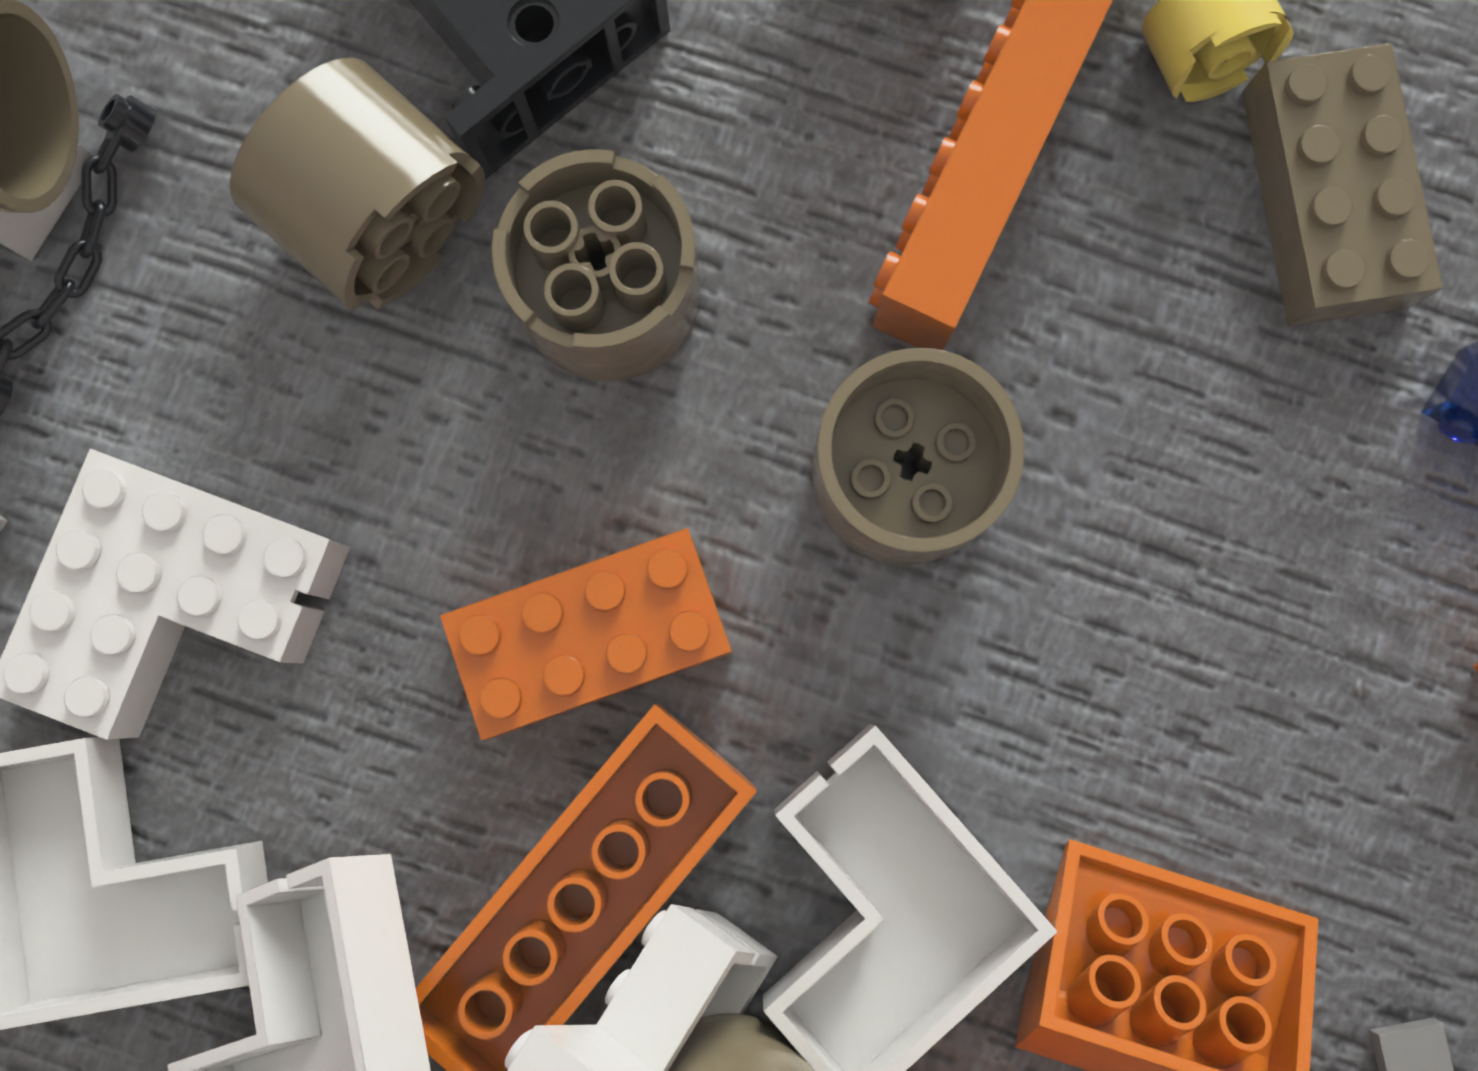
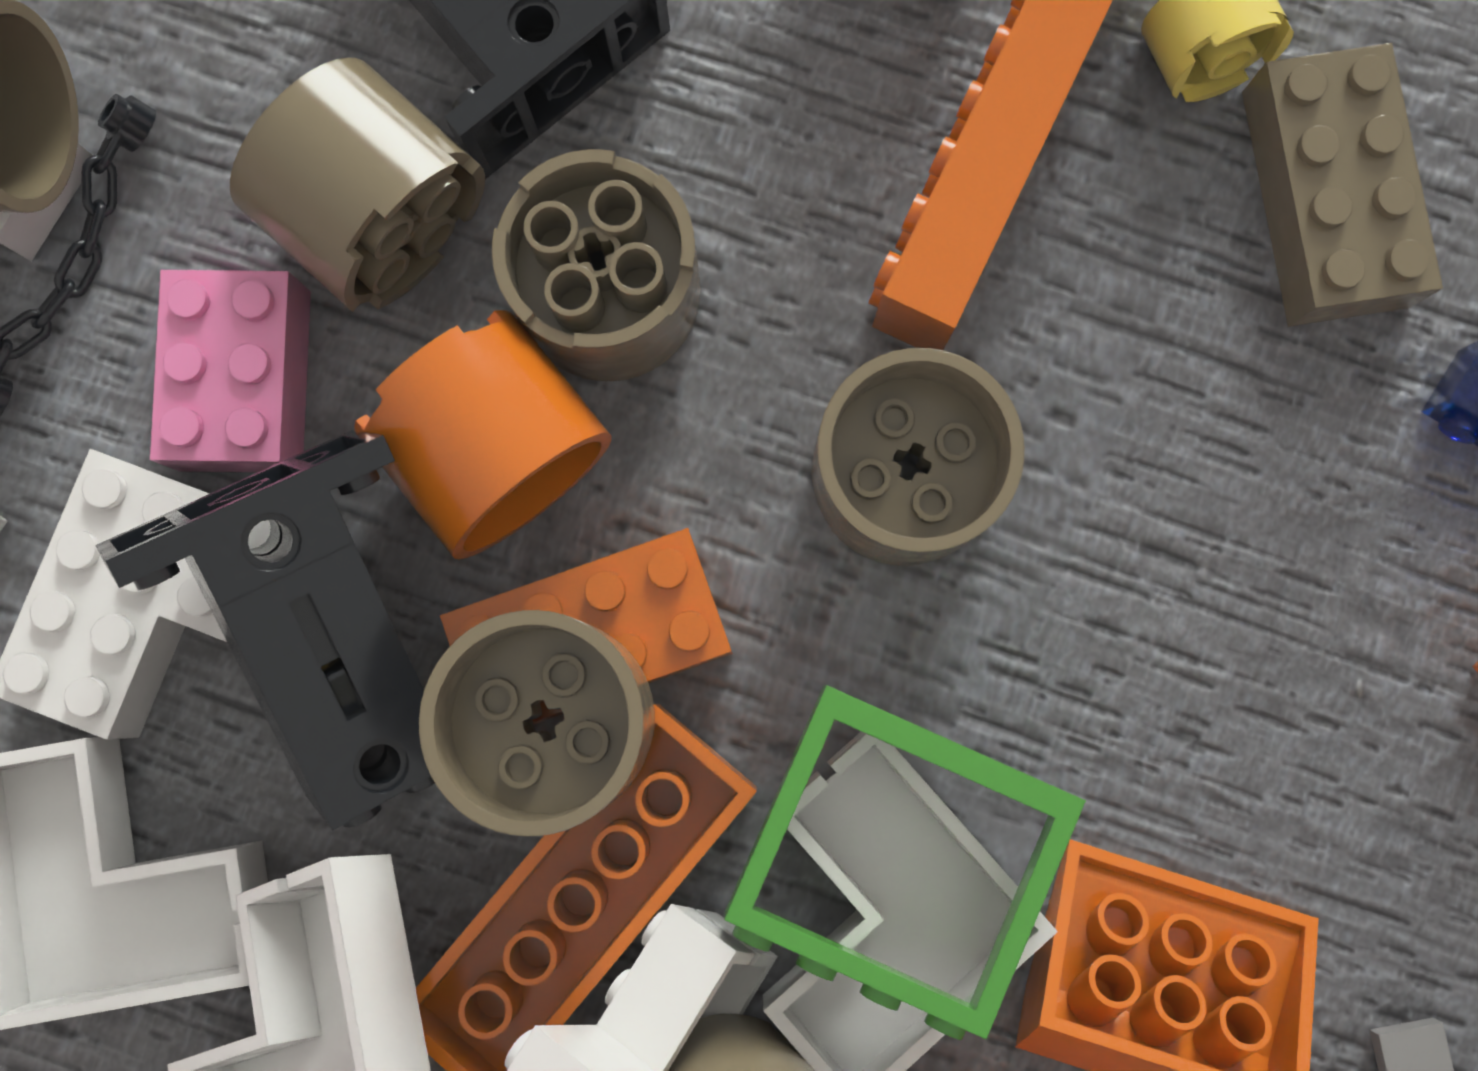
(229, 370): none -> bright pink brick
(301, 621): none -> black brick
(482, 731): none -> dark tan brick
(484, 433): none -> orange brick
(880, 982): none -> bright green window

